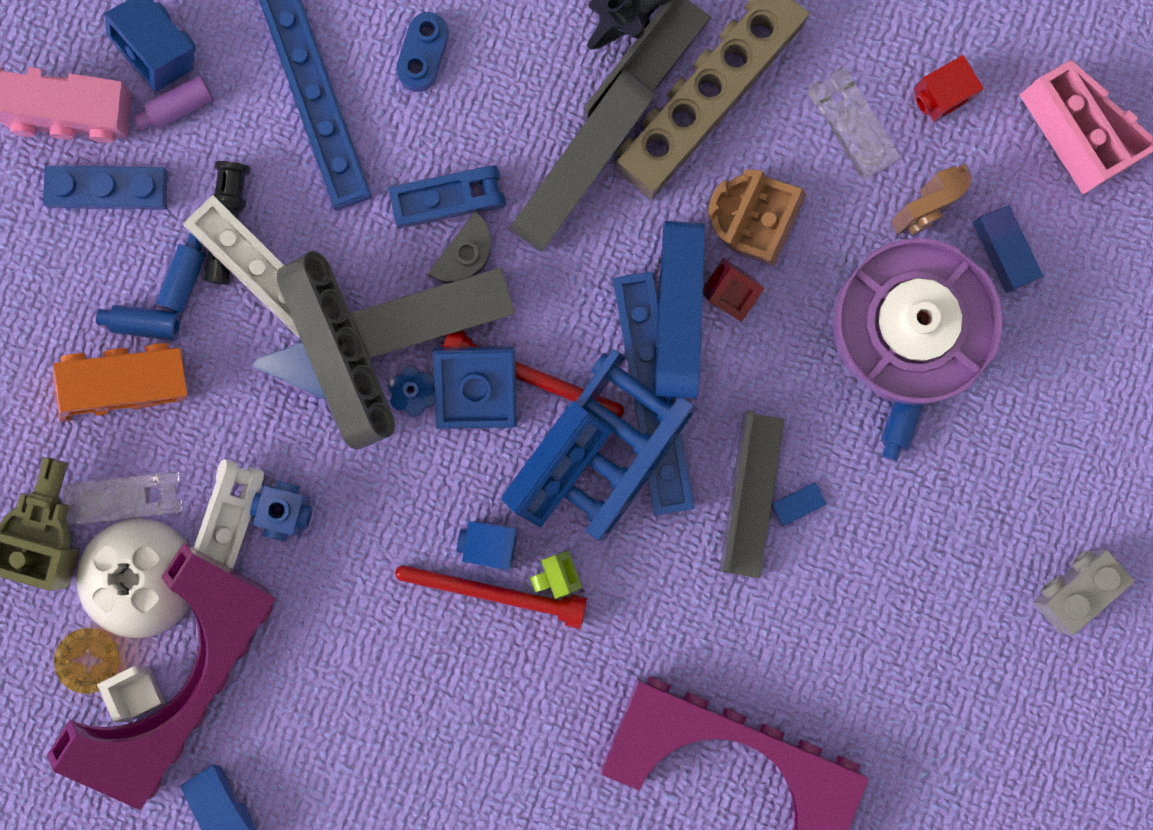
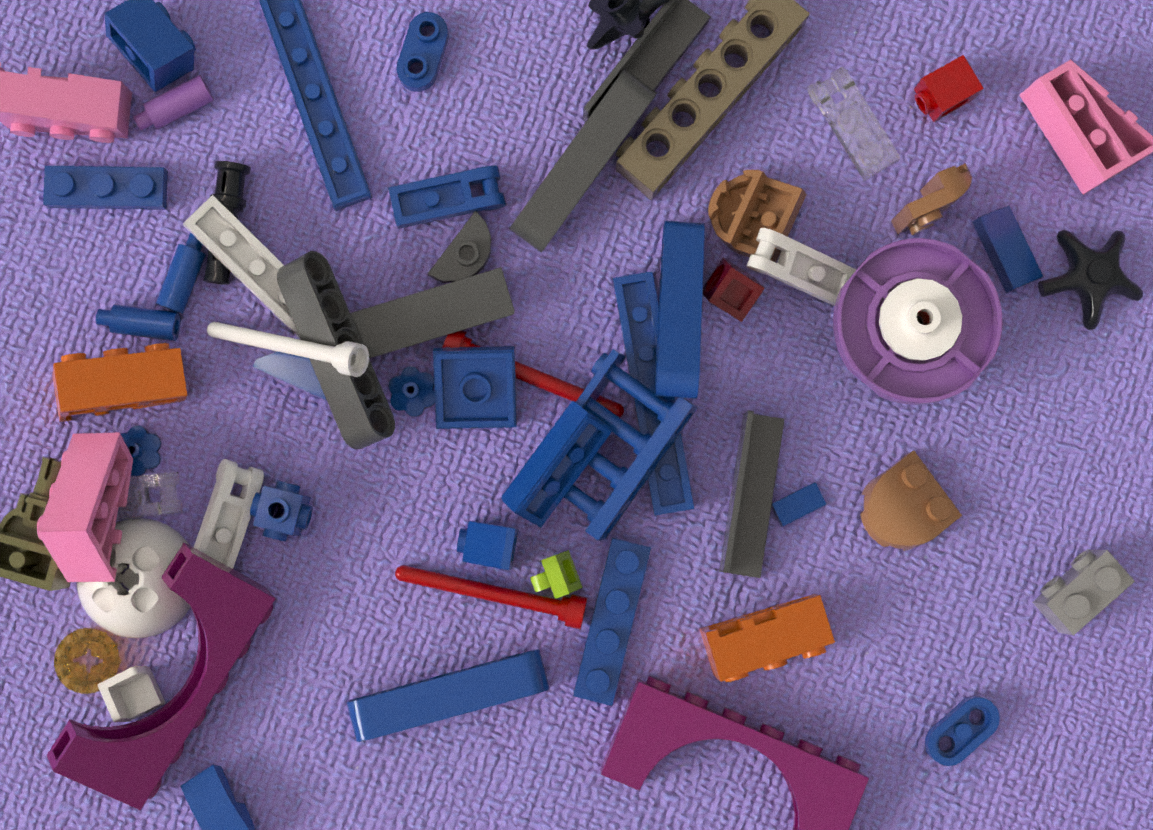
(85, 505): none -> bright pink wedge
(146, 449): none -> blue plant
(347, 358): none -> white piece
(448, 695): none -> blue beam
(612, 622): none -> blue plate
(767, 638): none -> orange wedge
(799, 266): none -> white plate
(900, 429): blue cylinder -> none
(906, 505): none -> medium nougat slope
(963, 734): none -> blue plate
(1092, 275): none -> black animal

